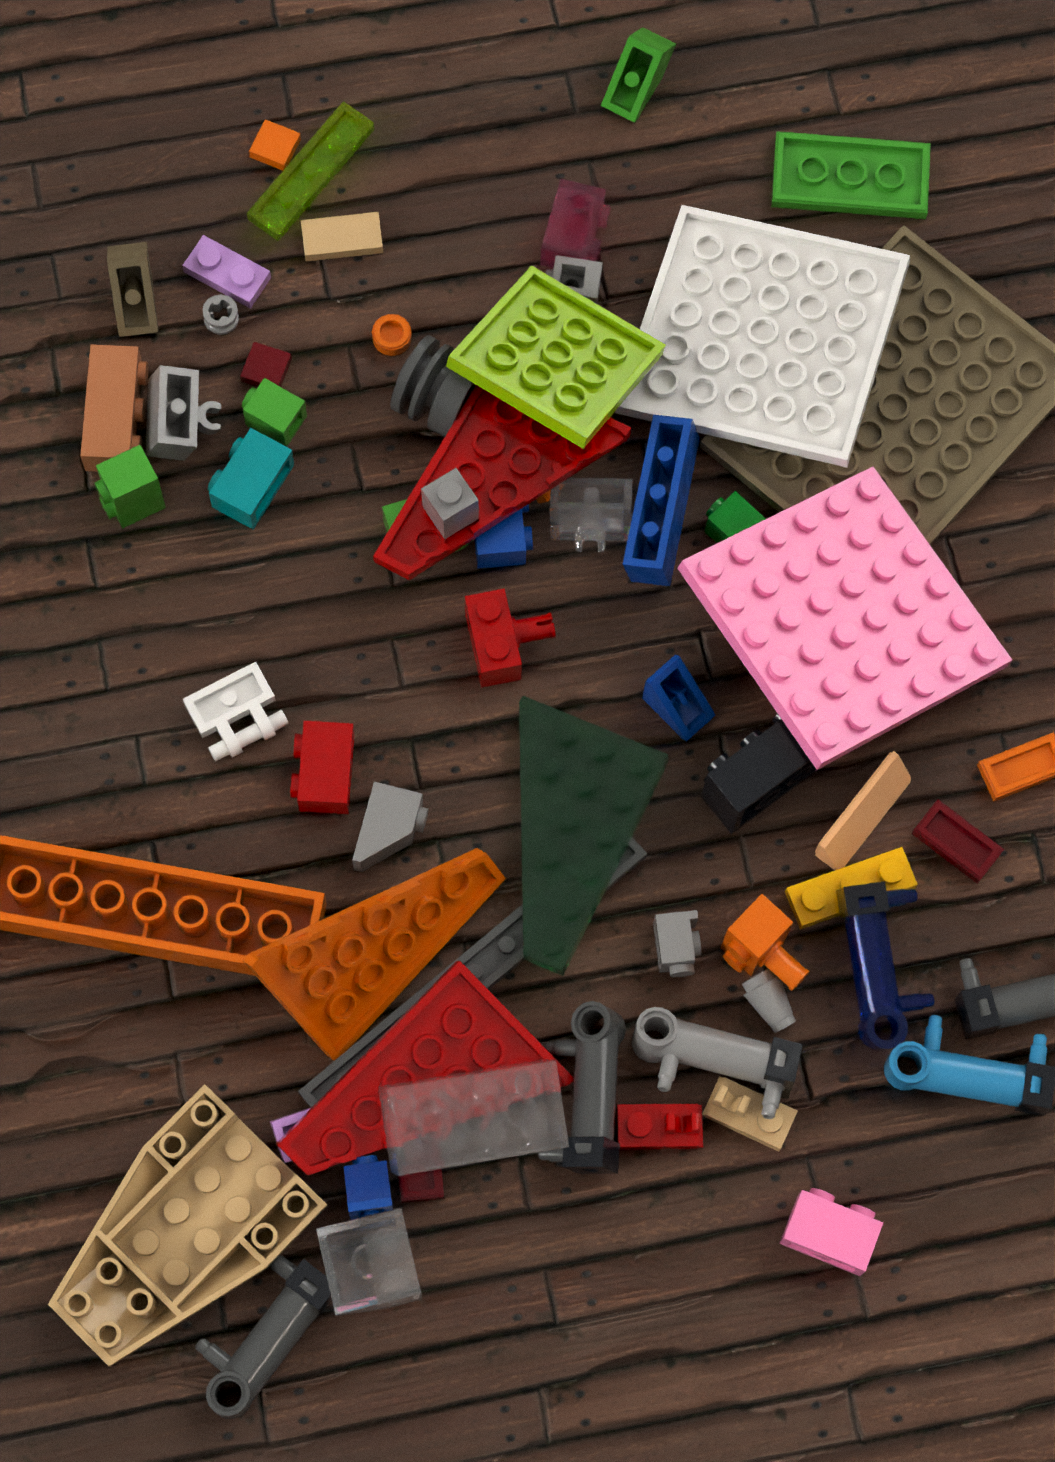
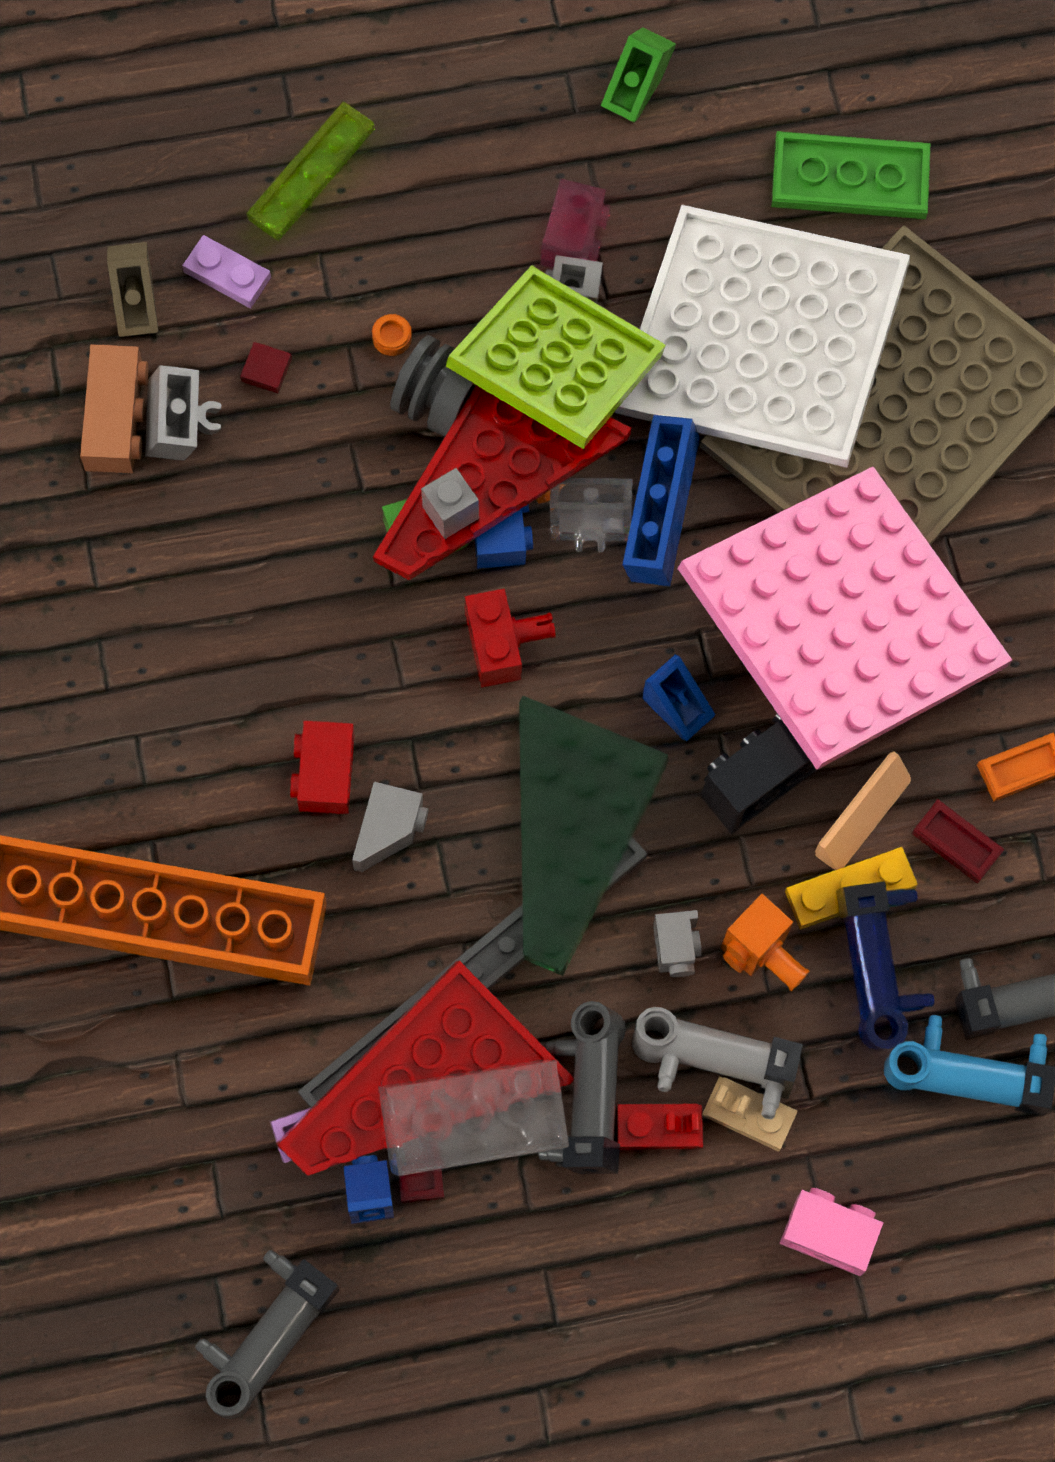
(129, 487): bright green brick -> none
(182, 1229): tan wedge -> none
(225, 324): light grey bush -> none
(230, 700): white plate -> none
(250, 477): teal brick -> none
(274, 411): bright green brick -> none
(275, 145): orange tile -> none
(342, 236): tan tile -> none
(359, 960): orange wing -> none
(369, 1263): clear slope -> none
(730, 517): green brick -> none
(769, 999): light grey cone -> none

